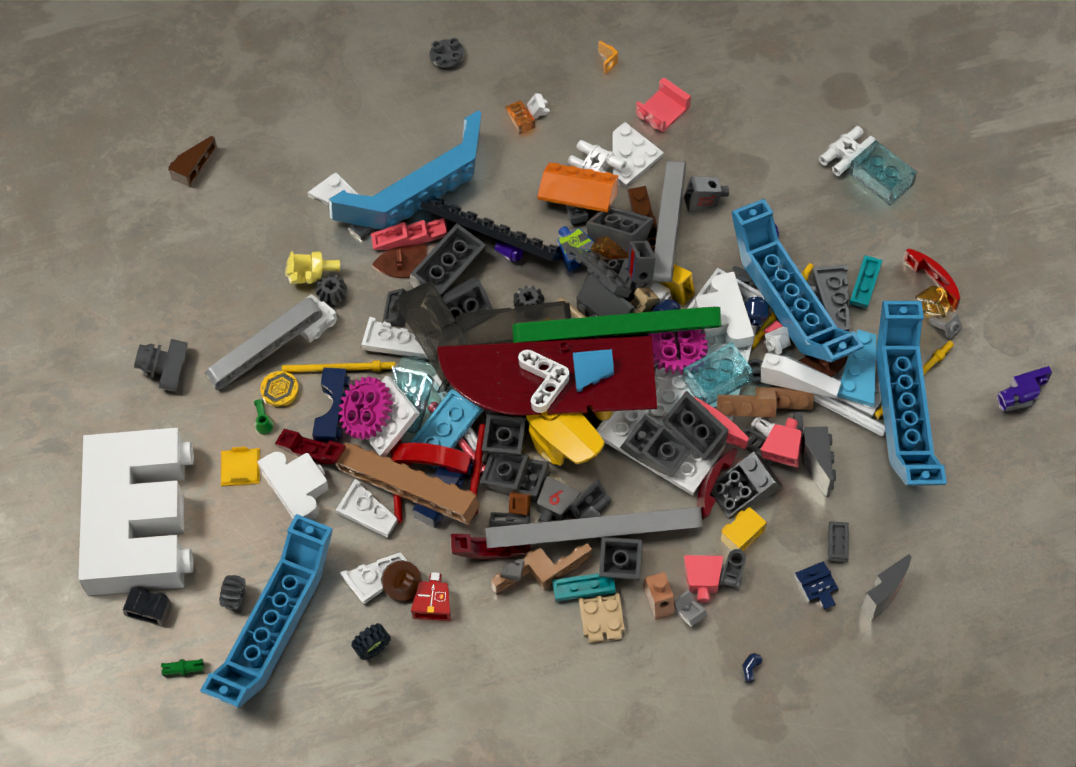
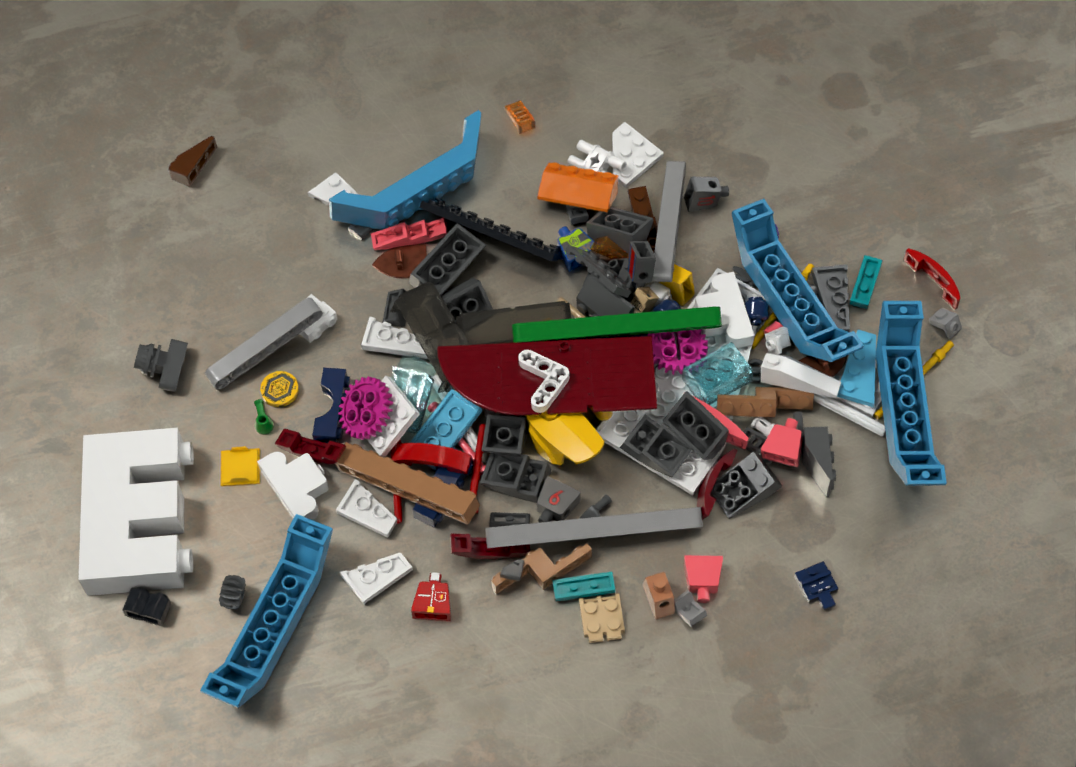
(182, 667): green pin -> none
(308, 268): light yellow piece -> none
(331, 289): dark grey gear -> none
(371, 641): black bush -> none
(375, 365): yellow bar -> none
(400, 580): reddish brown tile -> none
(446, 52): dark grey dish -> none
(508, 251): dark purple cone -> none
(519, 503): dark orange plate -> none
(528, 296): dark grey gear -> none
(537, 106): white tile -> none
(587, 499): dark grey slope -> none
(592, 367): dark azure slope -> none
(610, 53): light orange bracket -> none
(620, 558): dark grey slope -> none
(664, 106): coral panel -> none
(732, 572): dark grey piece -> none
(743, 530): yellow brick -> none
(748, 666): dark blue arm -> none
(838, 541): dark grey plate -> none
(845, 150): white pin -> none
(882, 172): clear light blue brick -> none
(885, 588): dark grey slope -> none
(934, 301): clear yellow slope -> none
(1023, 389): dark purple plate -> none

